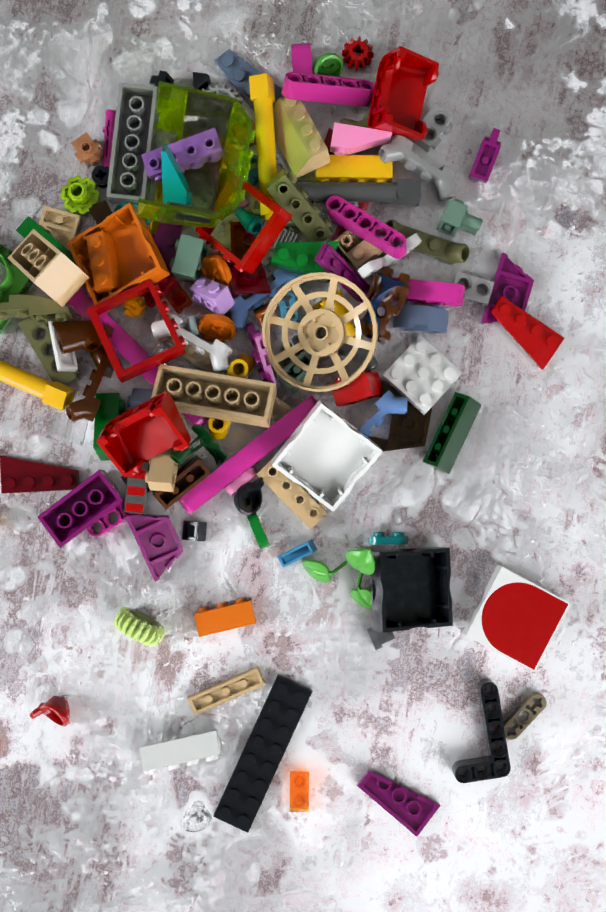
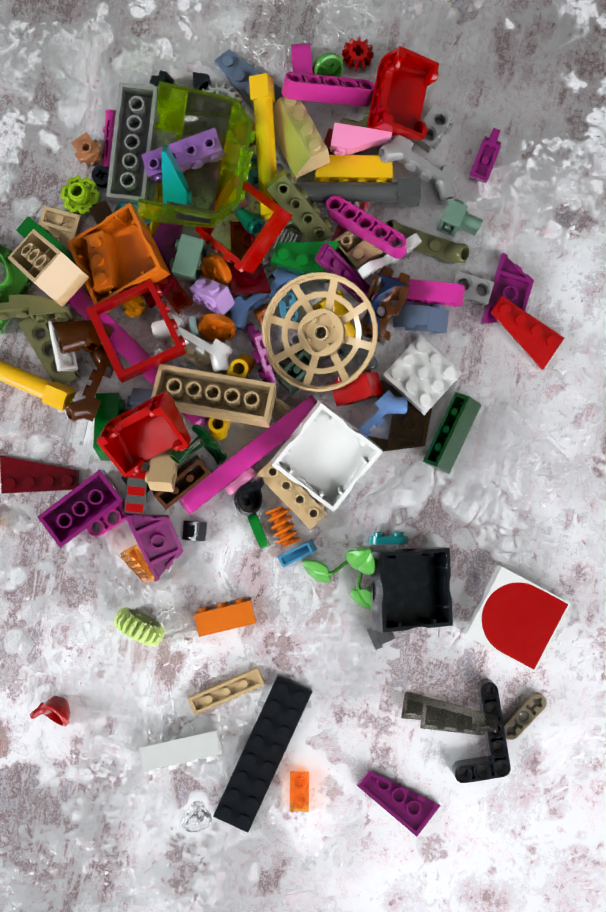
(137, 563): none -> clear orange slope
(283, 526): none -> orange piece
(447, 716): none -> clear smoke wedge

